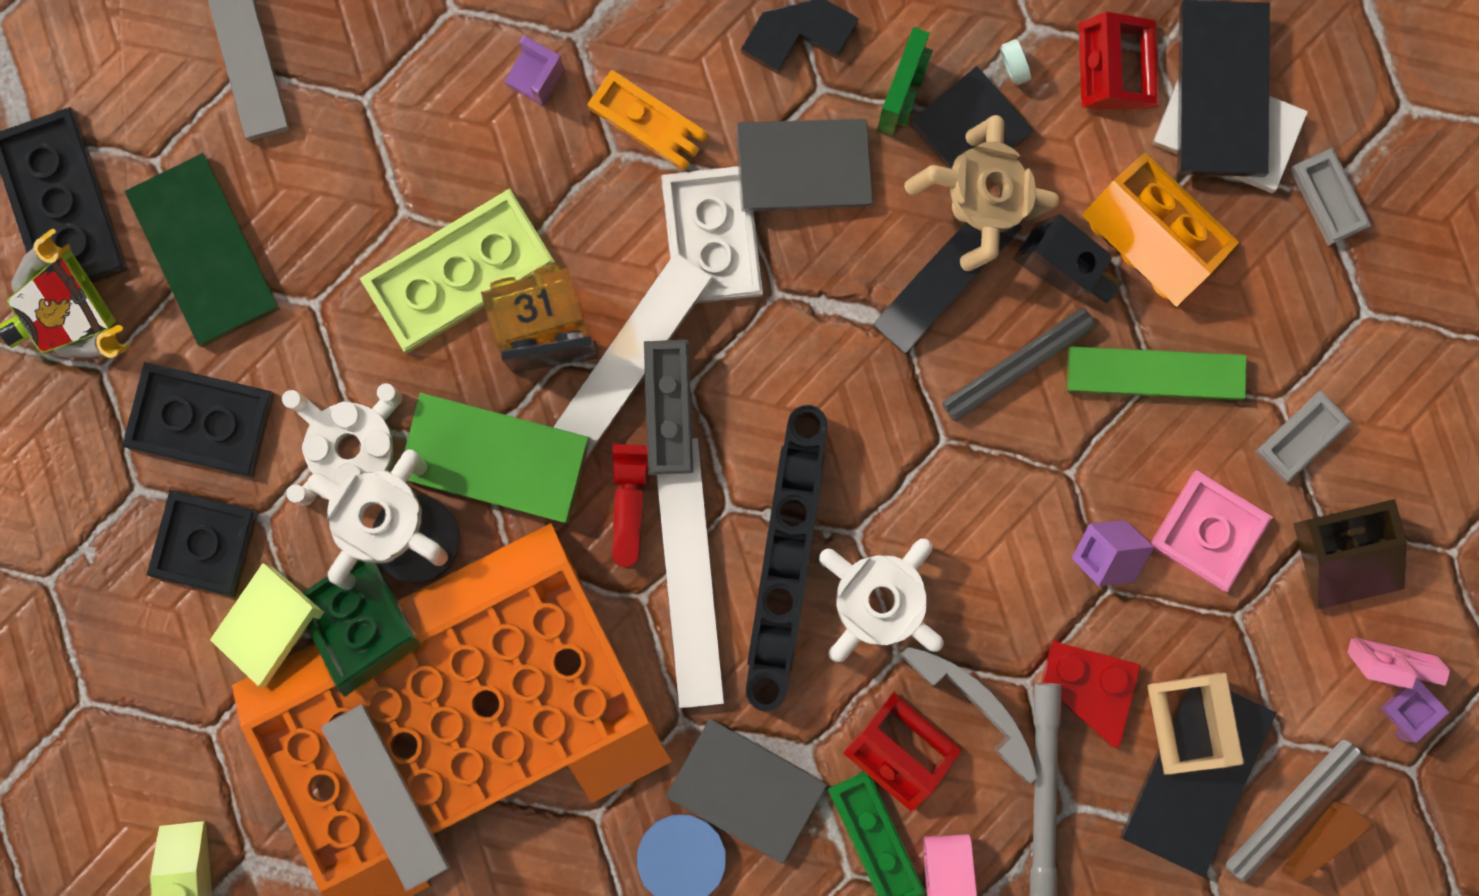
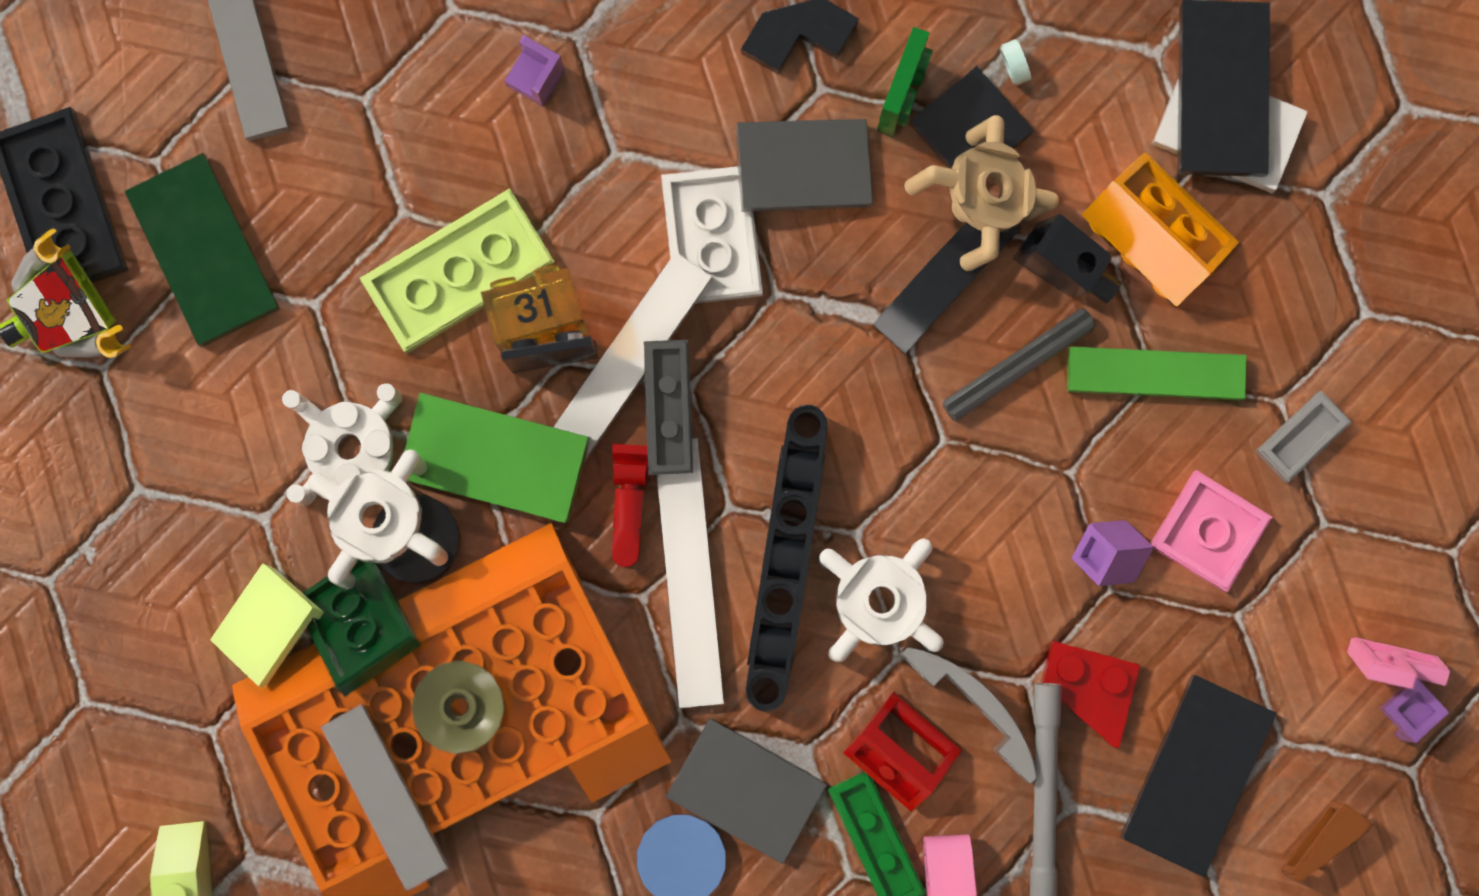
(198, 419): black tile -> none
(202, 543): black tile -> none
(434, 710): none -> olive dish
(646, 119): light orange hinge -> none
(1103, 62): red tile -> none
(1219, 719): tan tile -> none
(1294, 810): light grey axle -> none
(1330, 197): light grey tile -> none
(1353, 553): dark brown slope -> none

